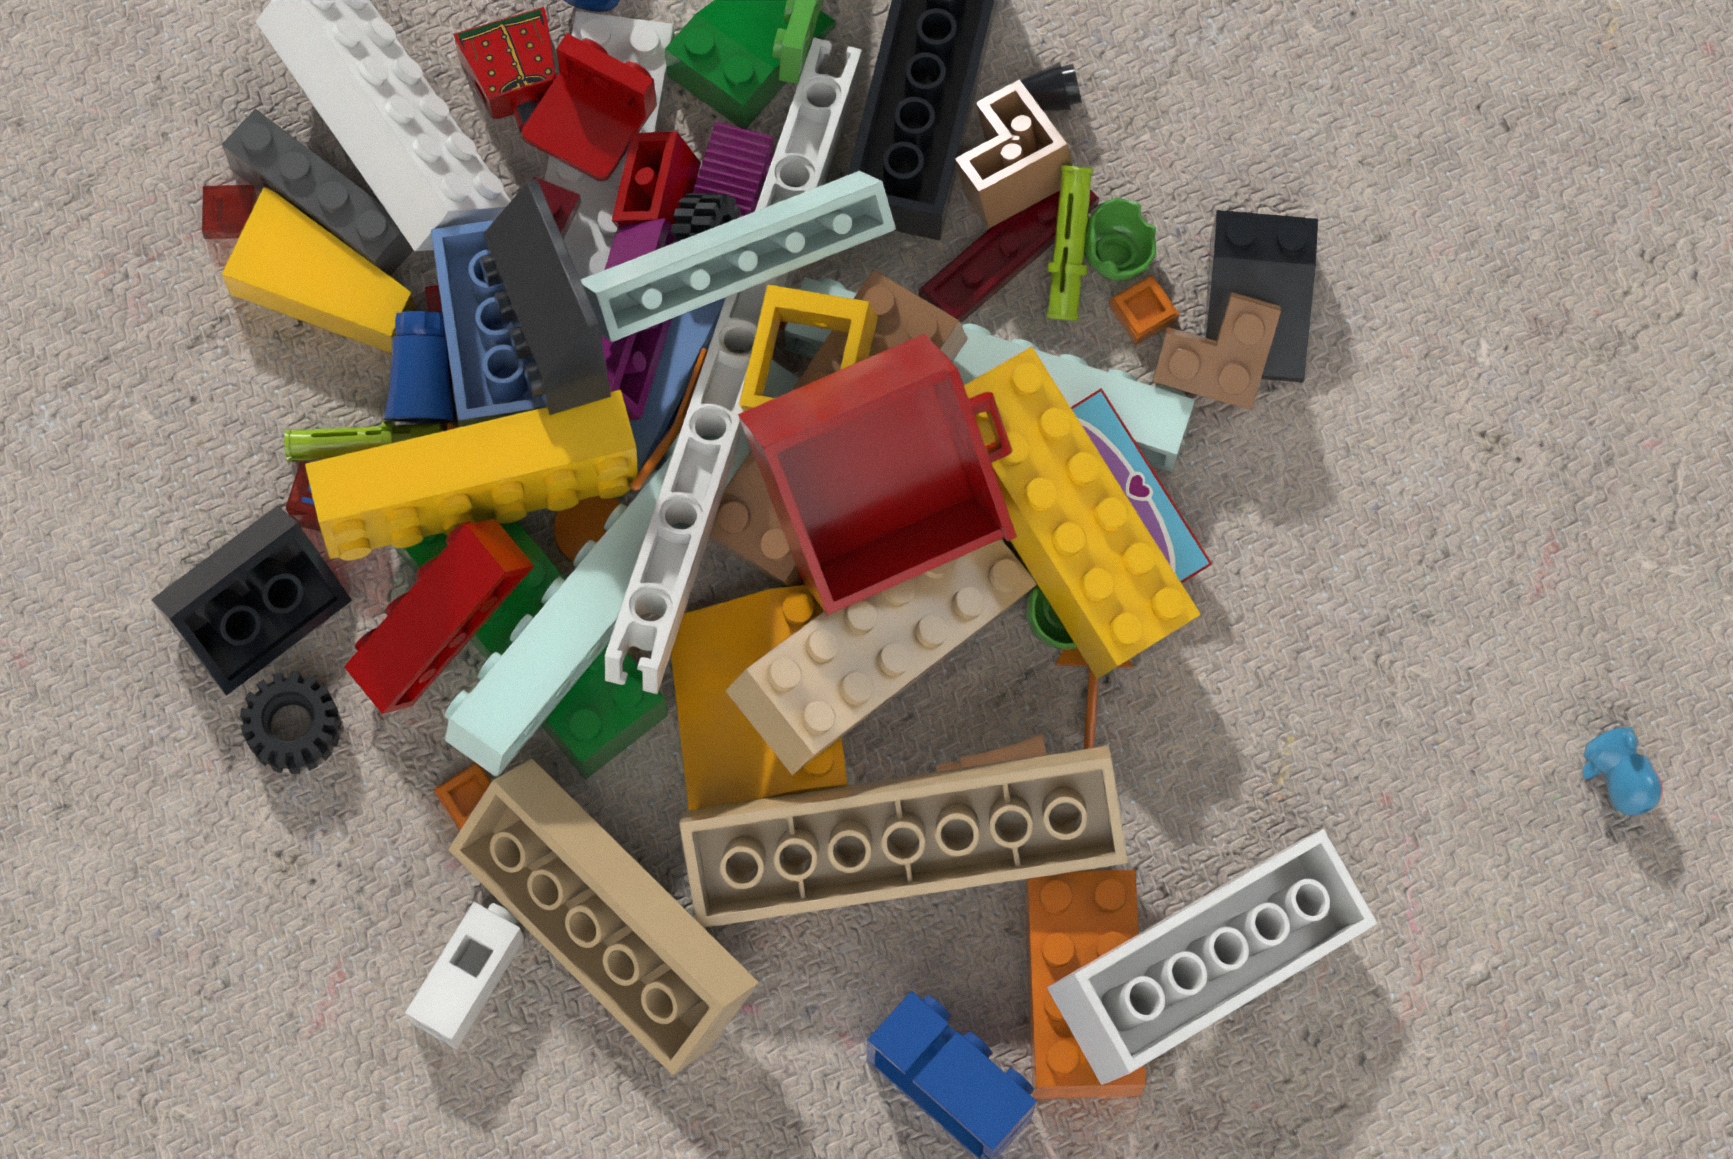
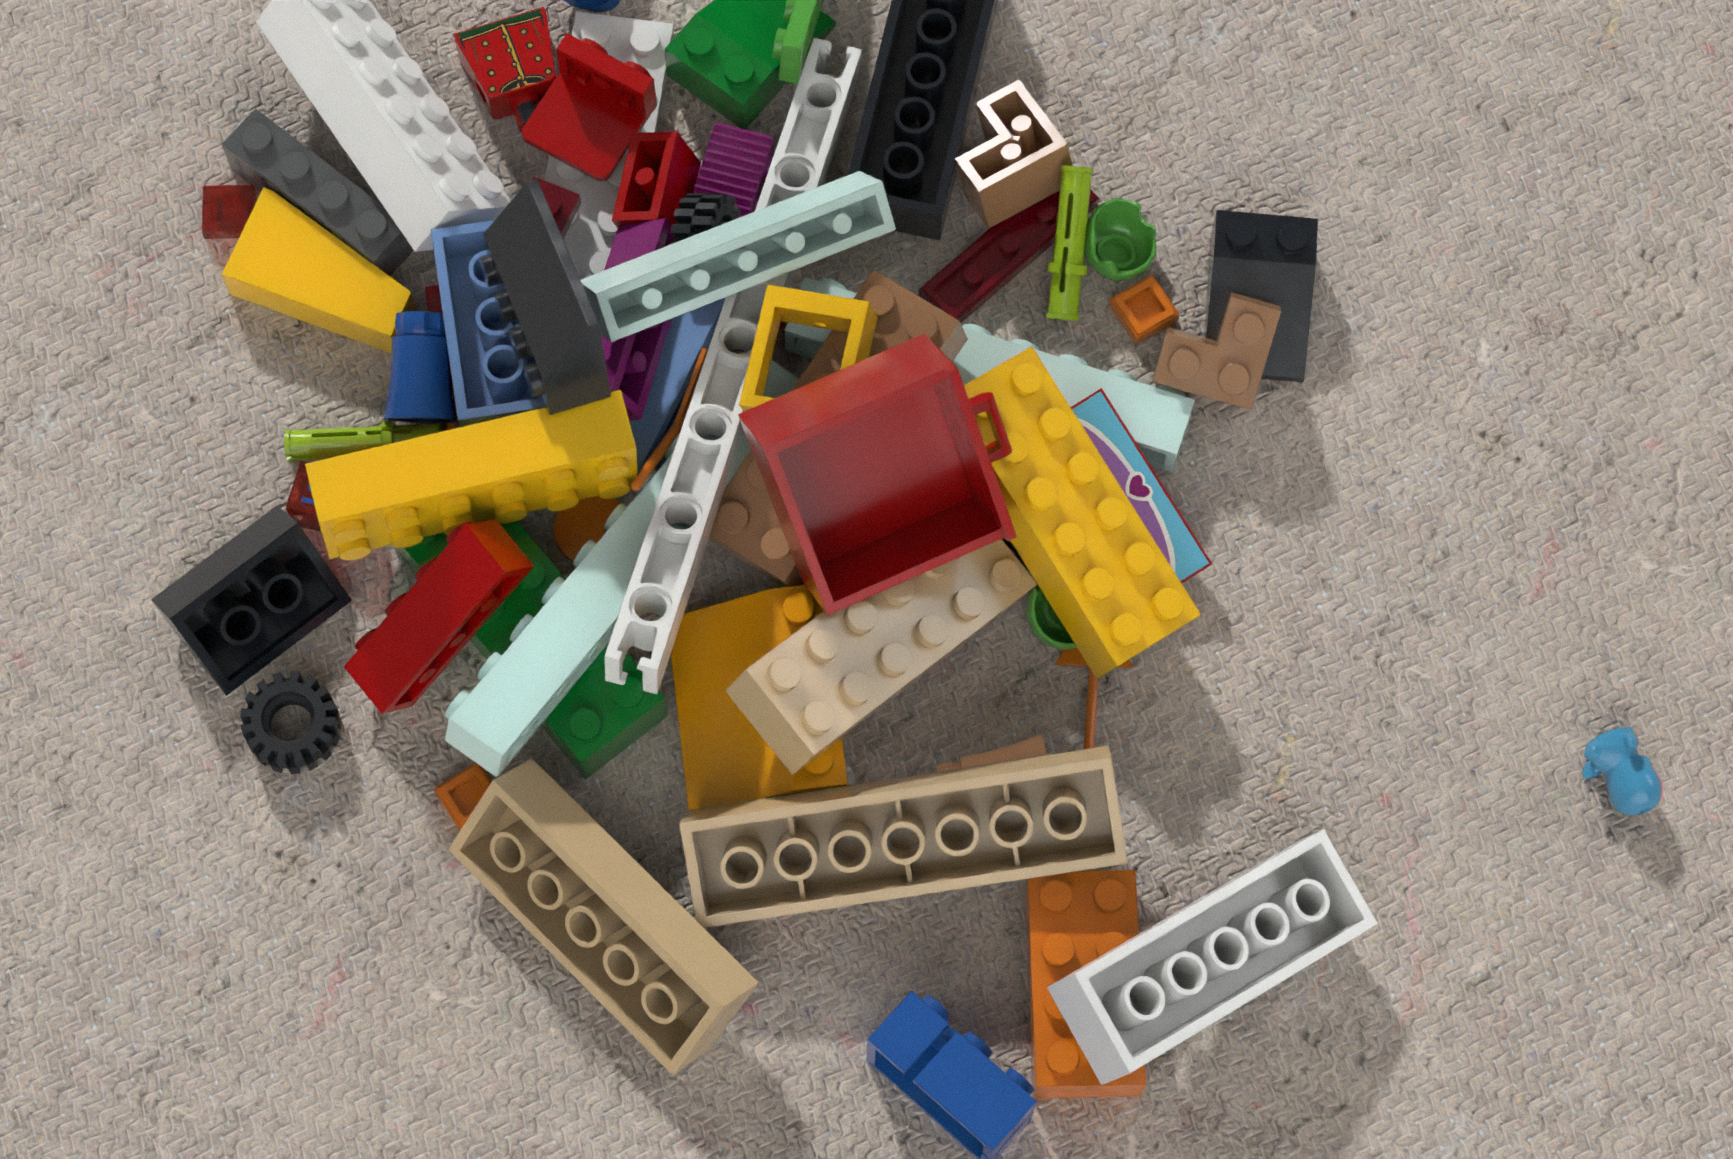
(466, 973): white brick -> none
(1054, 87): black cone -> none

